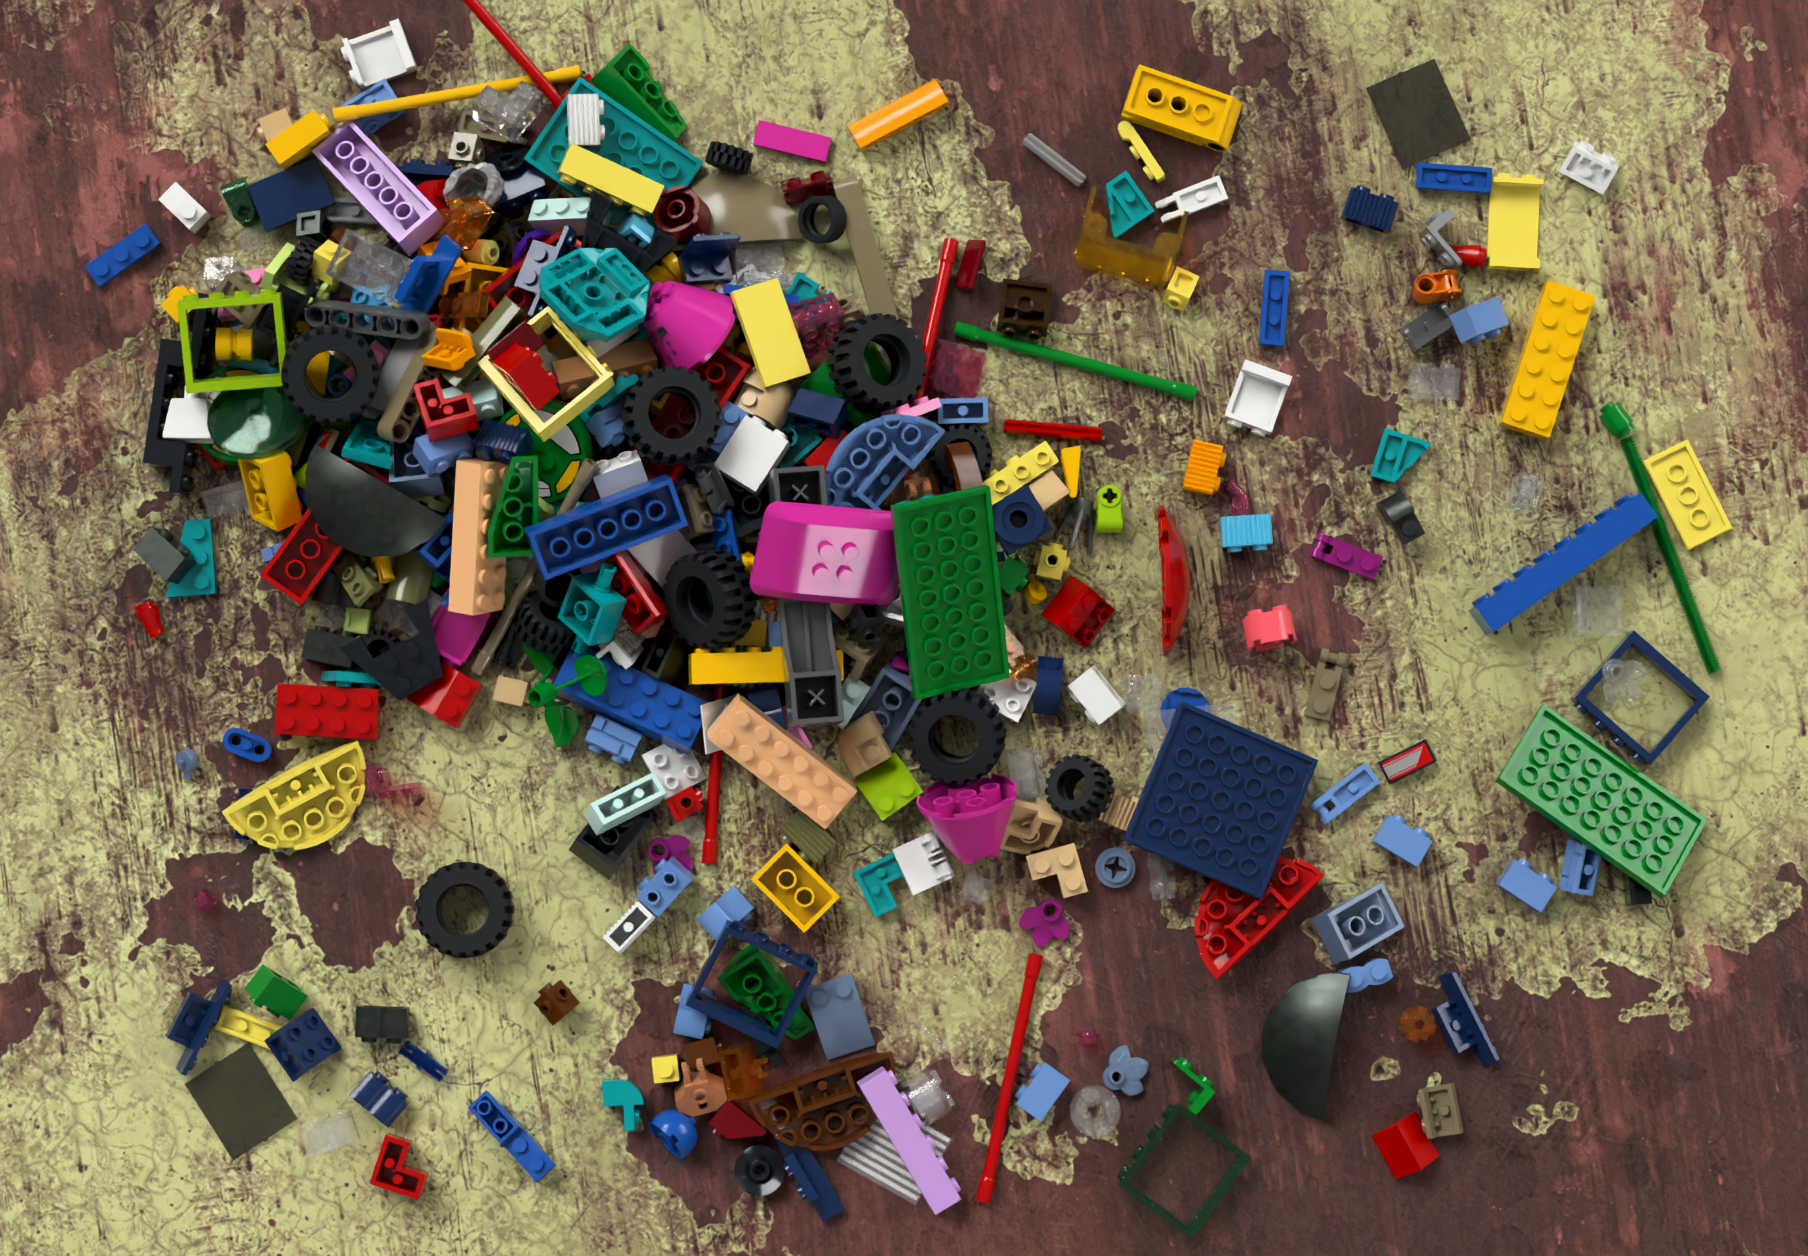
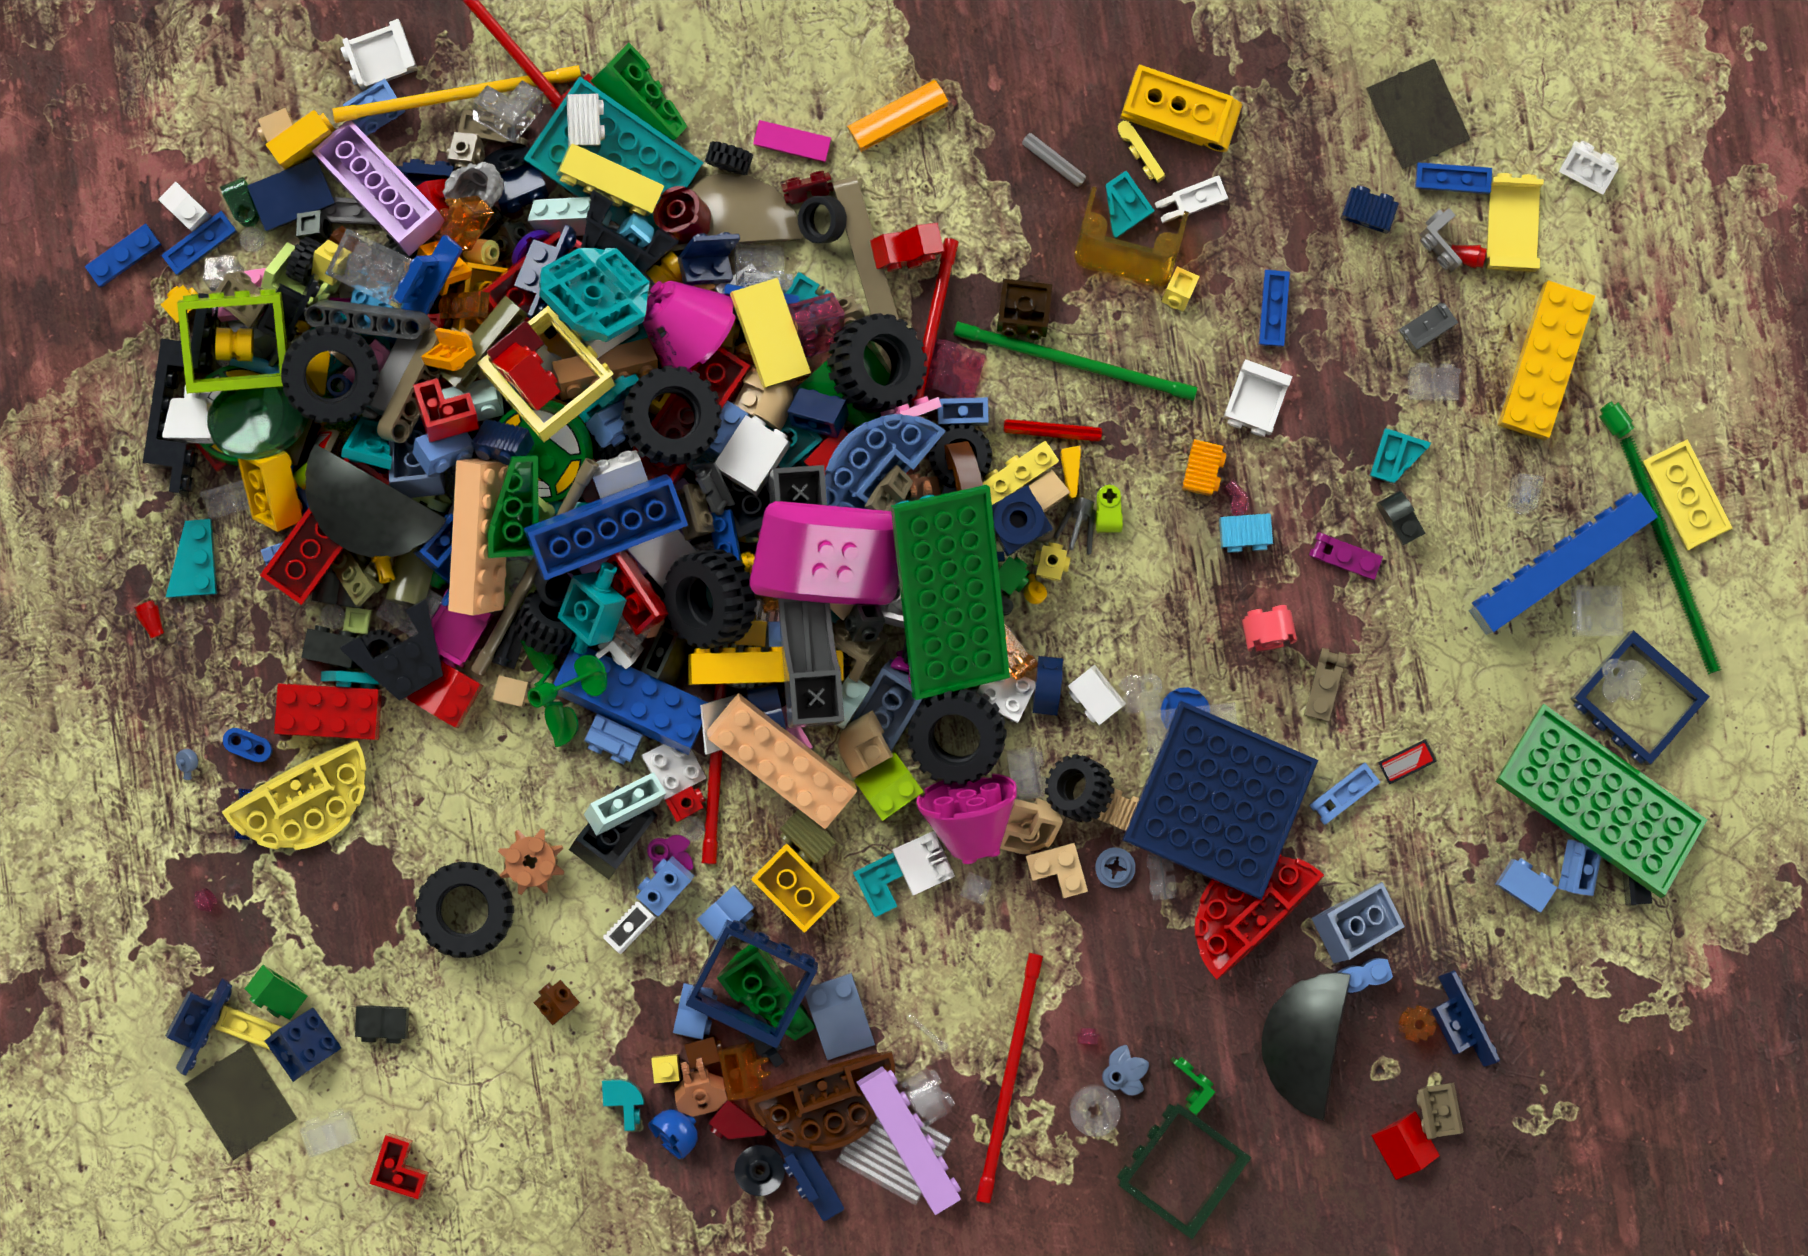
(164, 554): pearl dark grey brick -> none
(199, 243): none -> blue plate
(378, 776): clear pink bracket -> none
(379, 1098): dark blue brick -> none
(423, 1061): clear blue pin -> none
(512, 1135): blue slope -> none
(526, 875): none -> nougat brick
(890, 490): none -> dark tan slope
(908, 247): none -> red brick
(970, 265): dark red slope -> none
(1041, 1091): medium blue brick -> none
(1045, 926): magenta plate -> none
(1078, 612): red slope -> none
(1174, 579): red brick -> none
(1402, 840): medium blue brick -> none
(1442, 287): orange piece -> none
(1479, 320): medium blue brick -> none

